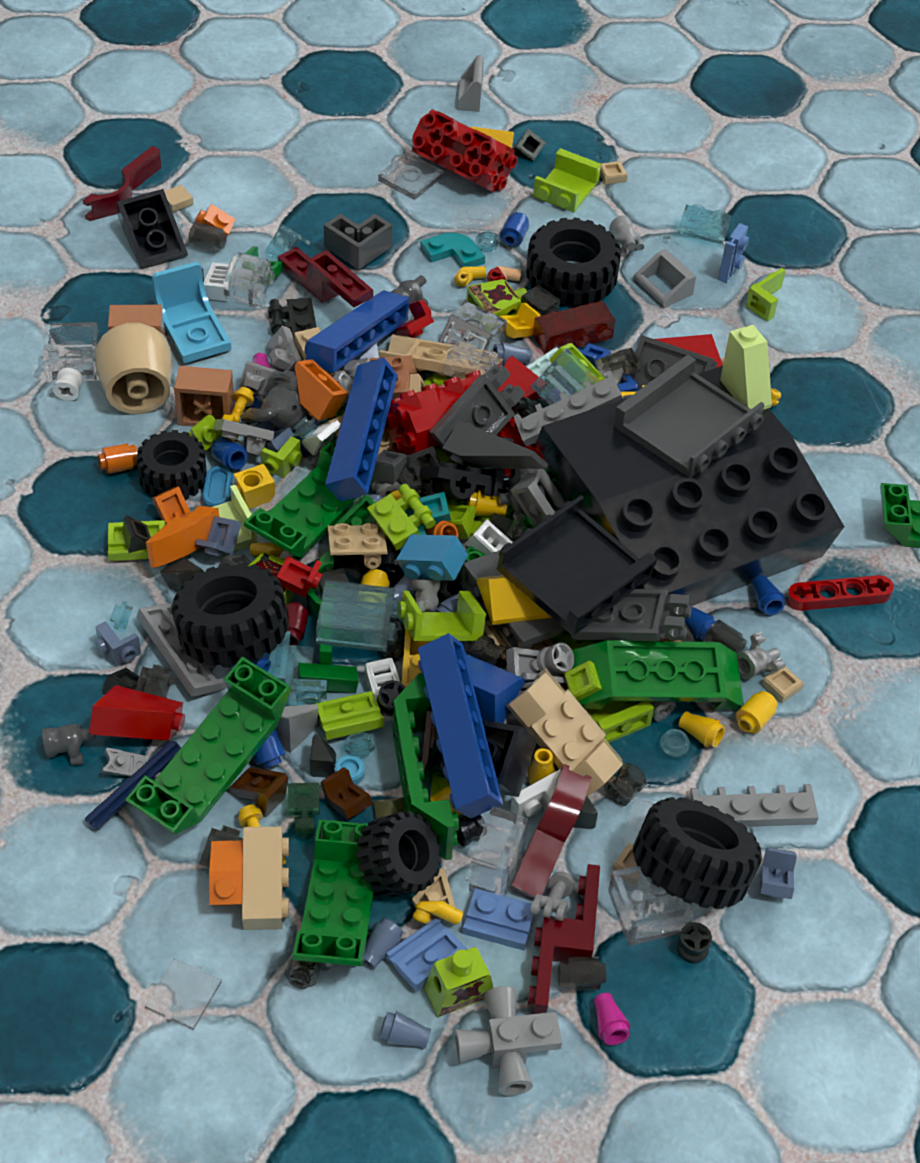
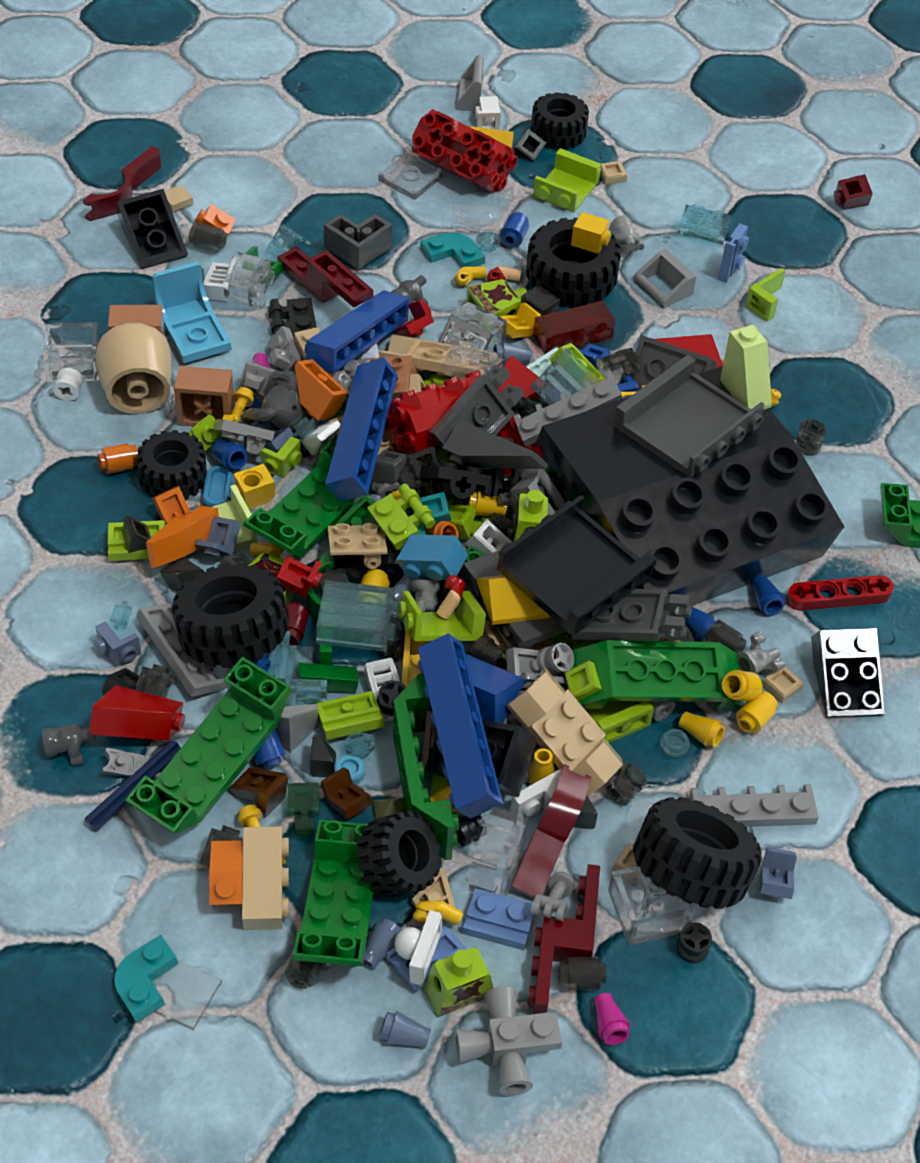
(136, 973): none -> teal plate
(419, 946): none -> white tile
(453, 598): none -> arm
(488, 113): none -> white brick
(530, 511): none -> lime torso
(560, 120): none -> black tyre
(591, 232): none -> yellow brick
(742, 685): none -> yellow brick
(810, 437): none -> clear smoke wheel
(848, 672): none -> slope
(853, 192): none -> dark red brick

